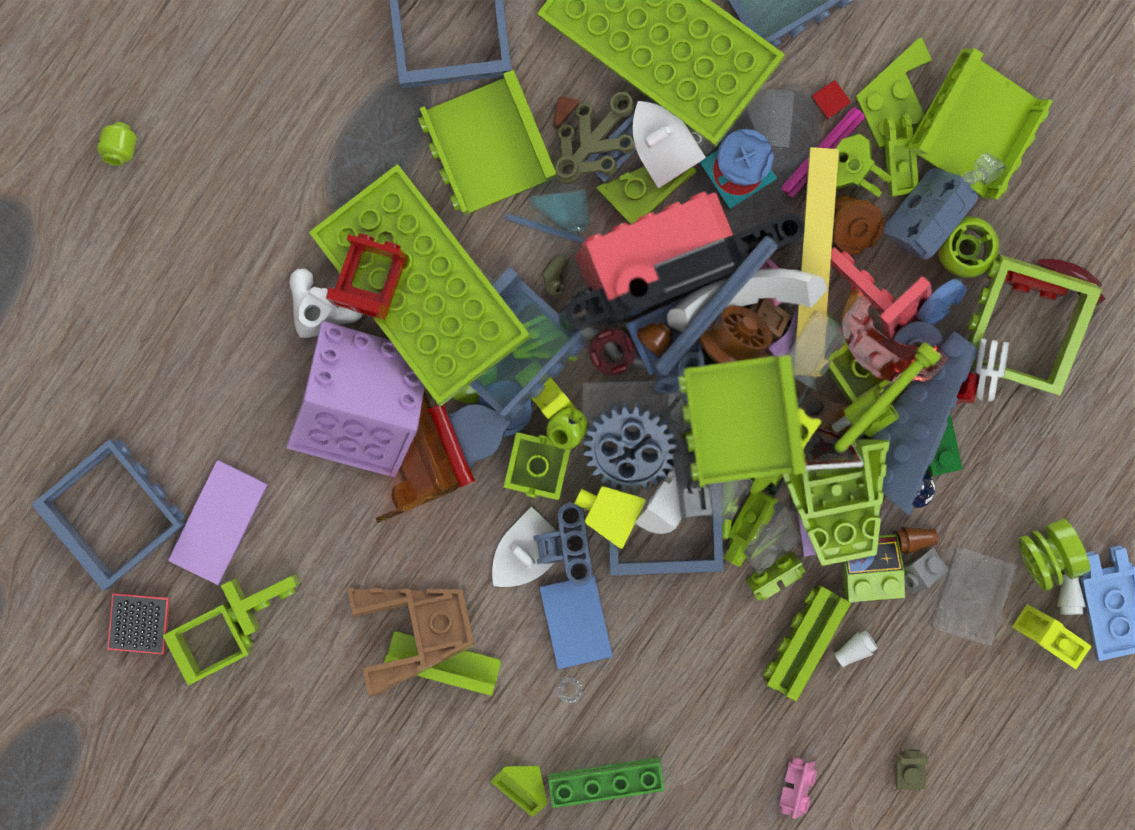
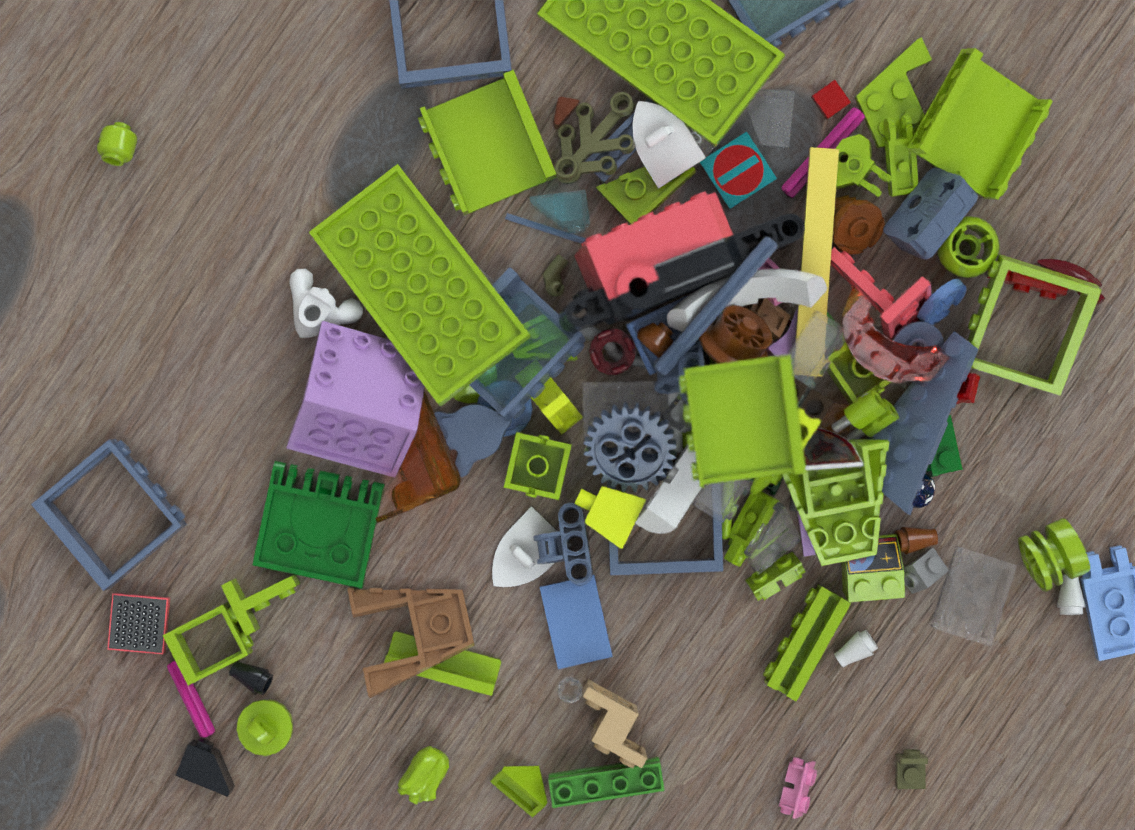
(192, 702): none -> dark pink axle
(205, 767): none -> black slope
(218, 522): lavender tile -> none
(252, 677): none -> black cone
(265, 727): none -> lime tile
(317, 530): none -> green hinge
(361, 300): red window -> none
(424, 775): none -> lime piece
(451, 445): red pin -> none
(567, 428): lime head -> none
(614, 724): none -> tan bracket
(693, 499): dark grey hinge -> none
(745, 157): medium blue tile -> none
(924, 358): lime piece -> none
(987, 170): clear bar -> none
(990, 370): white arm -> none
(1051, 636): neon yellow bracket -> none

